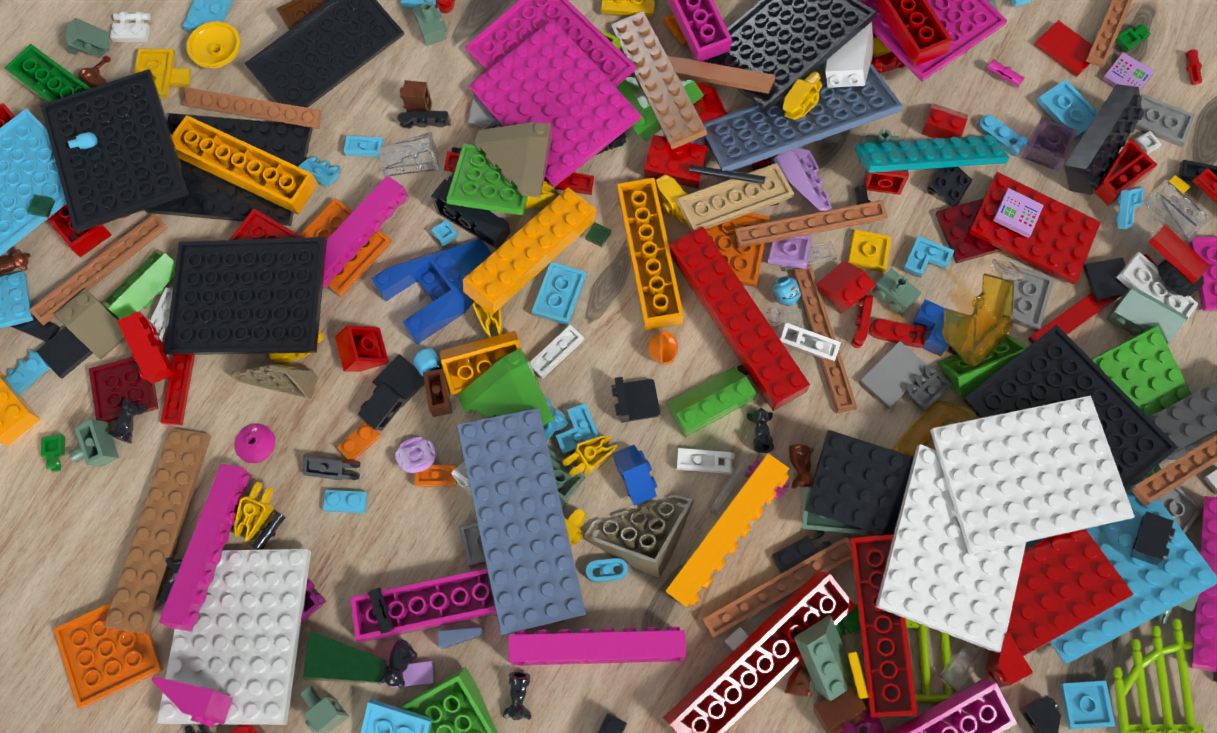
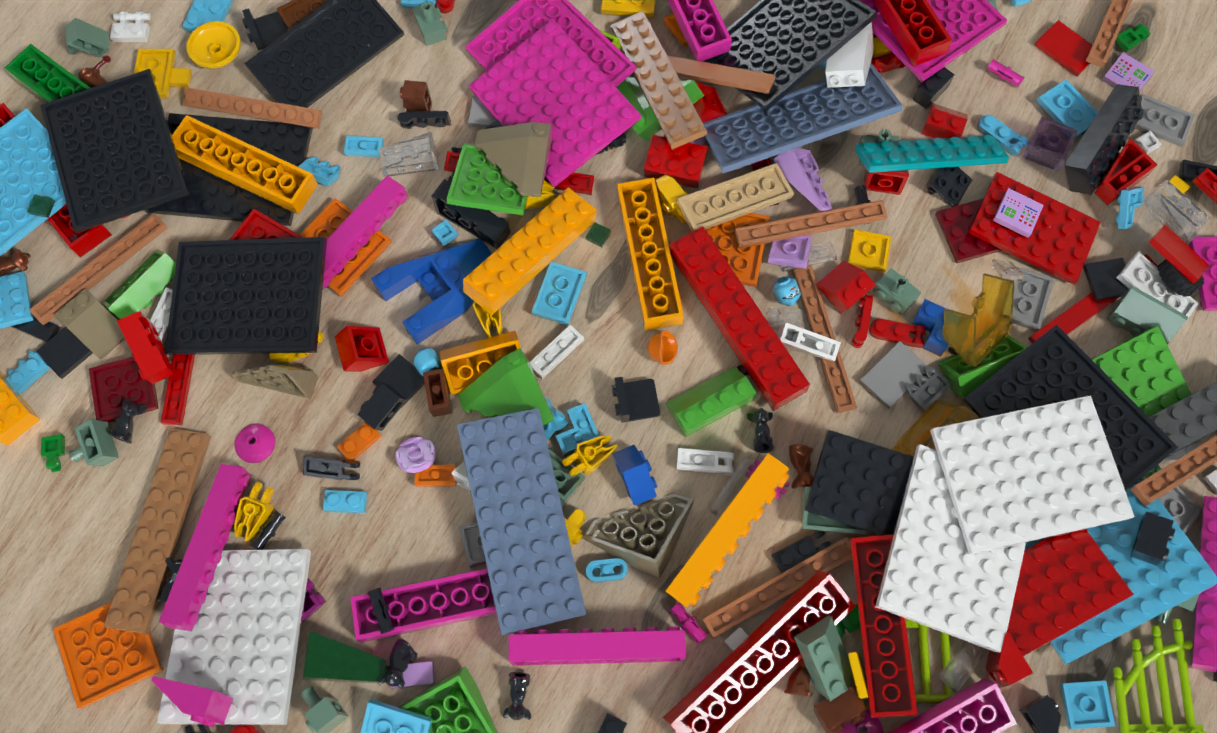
(84, 141): medium azure cylinder -> none
(263, 29): none -> black bracket
(452, 637): sand blue slope -> none
(688, 623): none -> dark pink pin
(727, 174): black bar -> none
(802, 96): yellow hinge -> none
(924, 252): medium azure plate -> none
(933, 87): none -> black brick
(1194, 66): red axle -> none

